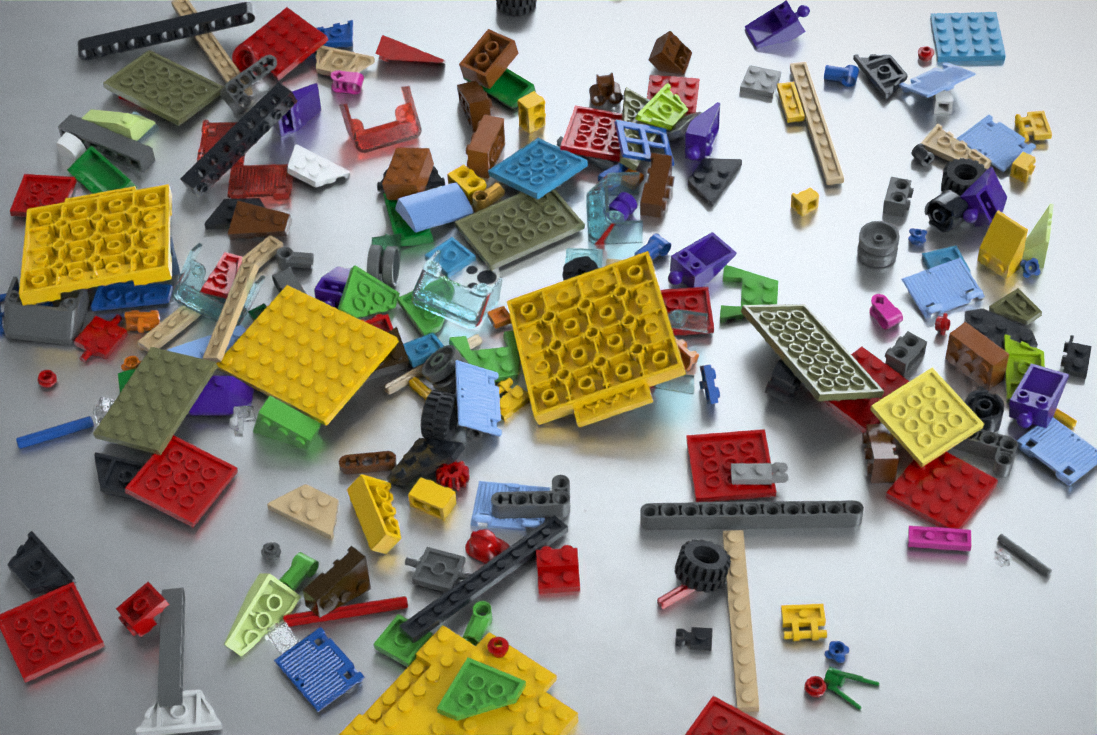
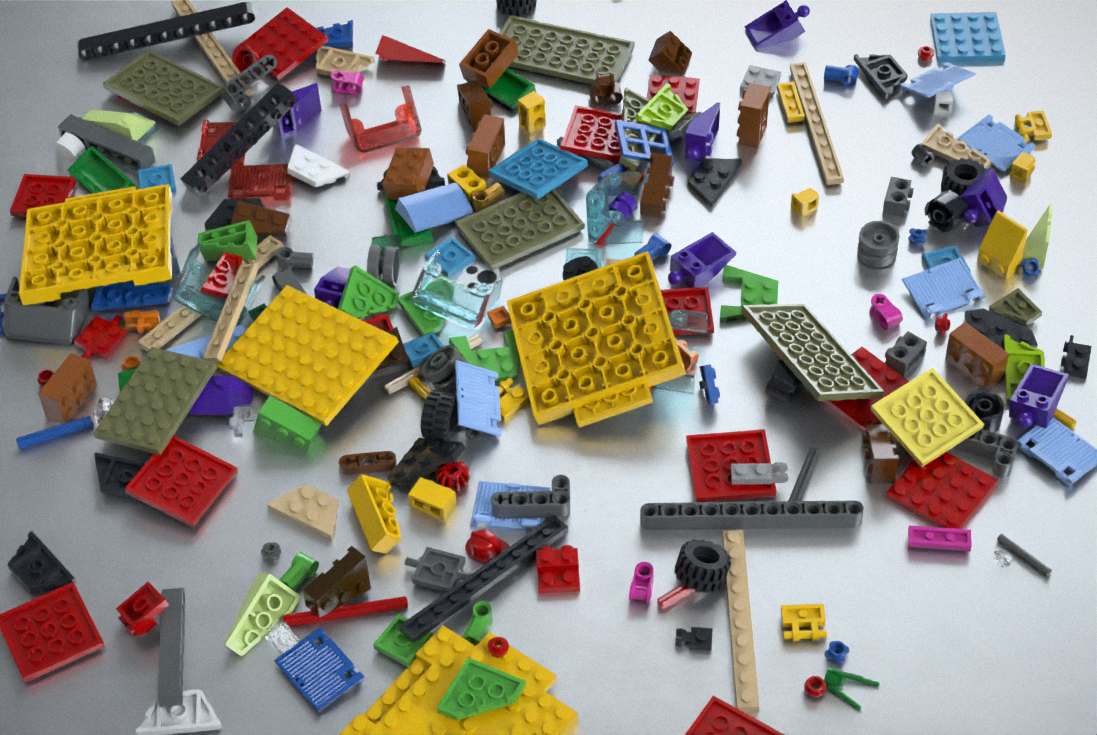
(68, 389): none -> dark orange brick
(157, 176): none -> dark azure tile
(233, 239): none -> bright green wedge
(566, 50): none -> olive plate
(642, 586): none -> dark pink piece
(753, 115): none -> dark orange brick
(805, 474): none -> dark grey axle

